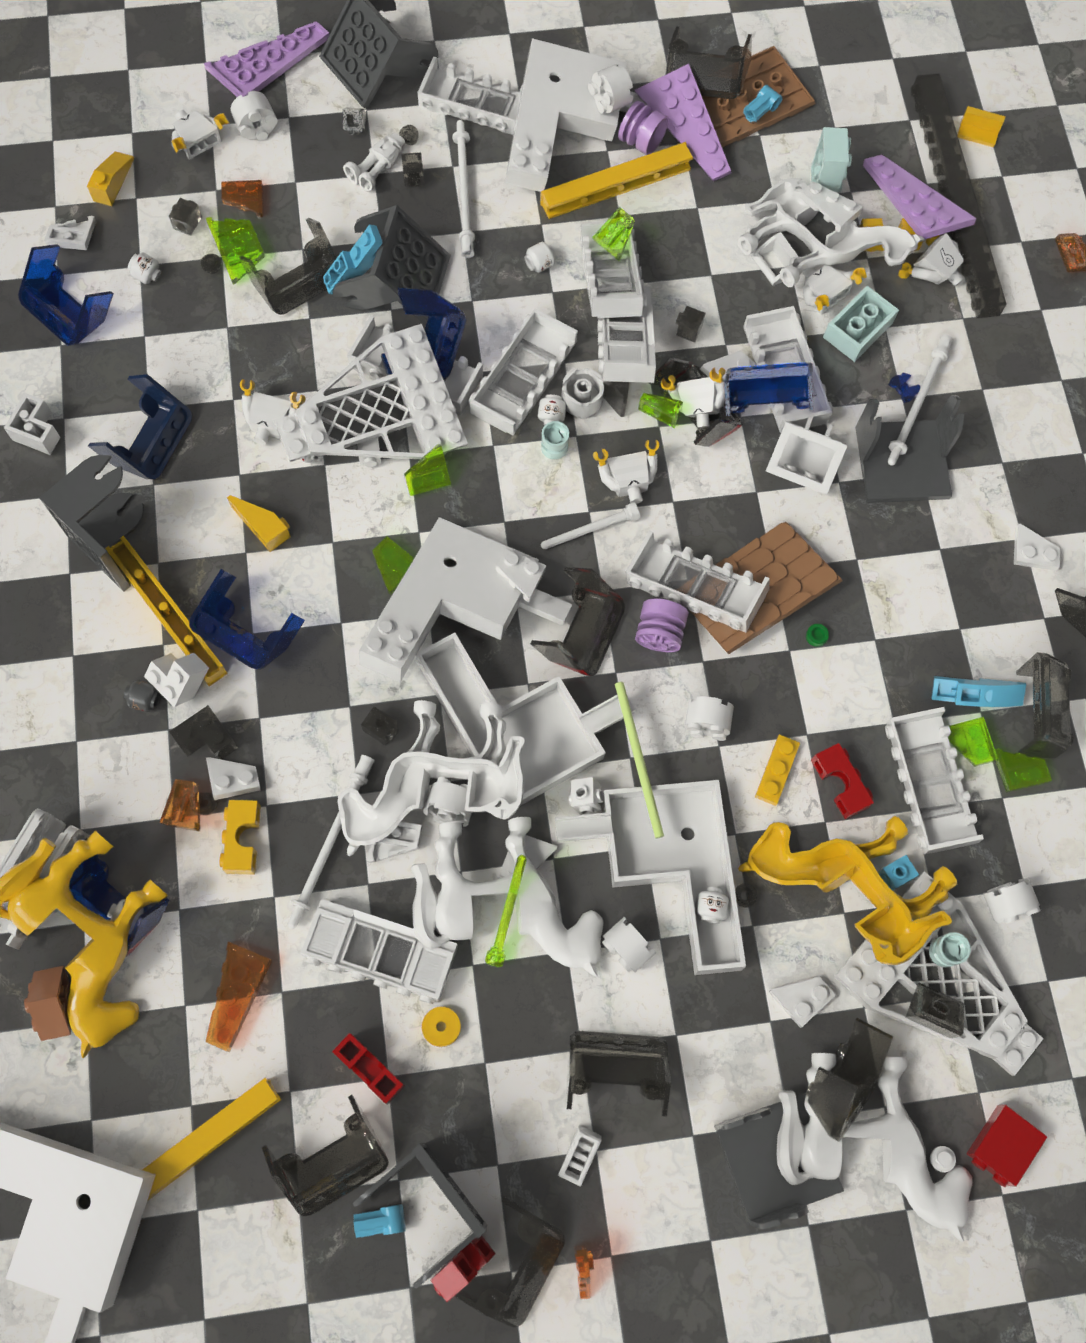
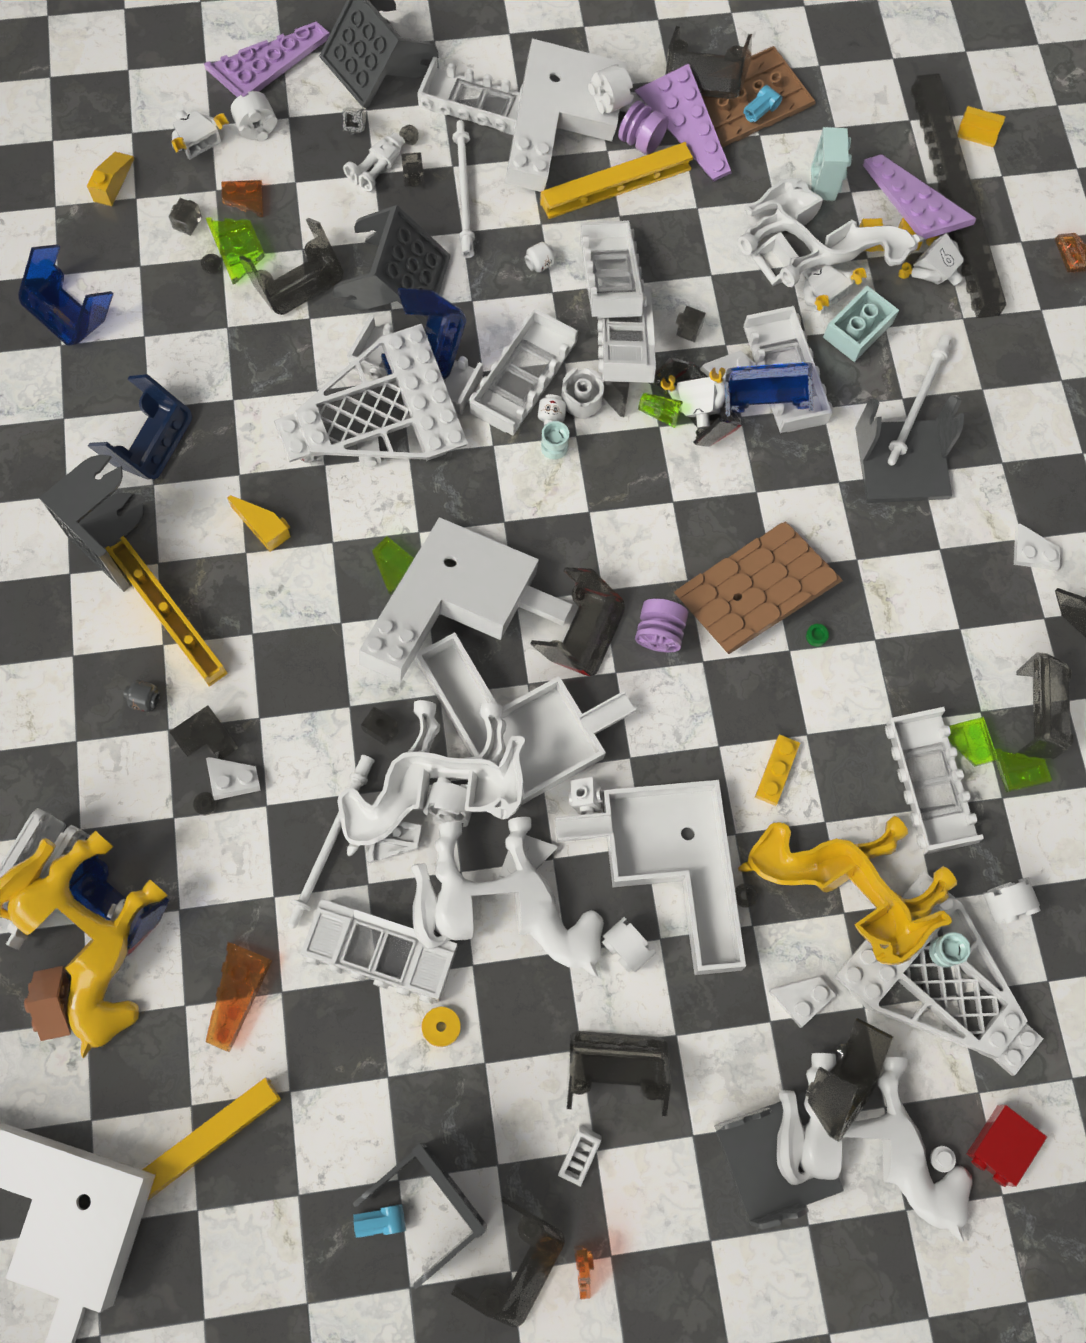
(29, 425): white brick -> none
(71, 234): white wing -> none
(144, 268): white head -> none
(177, 678): white brick -> none
(182, 806): clear orange wing -> none
(213, 623): clear blue windscreen -> none
(239, 817): yellow arch -> none
(262, 410): torso -> none
(332, 1170): clear smoke windscreen -> none
(357, 261): medium azure slope -> none
(368, 1068): red arch -> none
(428, 473): clear neon green wing -> none
(462, 1268): red arch -> none
(496, 955): clear neon green piece -> none
(521, 572): white wing -> none
(615, 233): clear neon green wing -> none
(629, 473): white torso -> none
(629, 513): white piece -> none
(639, 760): yellowish green piece -> none
(697, 583): white window -> none
(709, 718): white brick -> none
(712, 905): white head -> none
(807, 456): white piece -> none
(832, 205): white wing -> none
(835, 762): red arch -> none
(898, 873): medium azure brick -> none
(899, 383): clear blue piece -> none
(937, 1011): clear smoke slope -> none
(978, 692): medium azure slope -> none

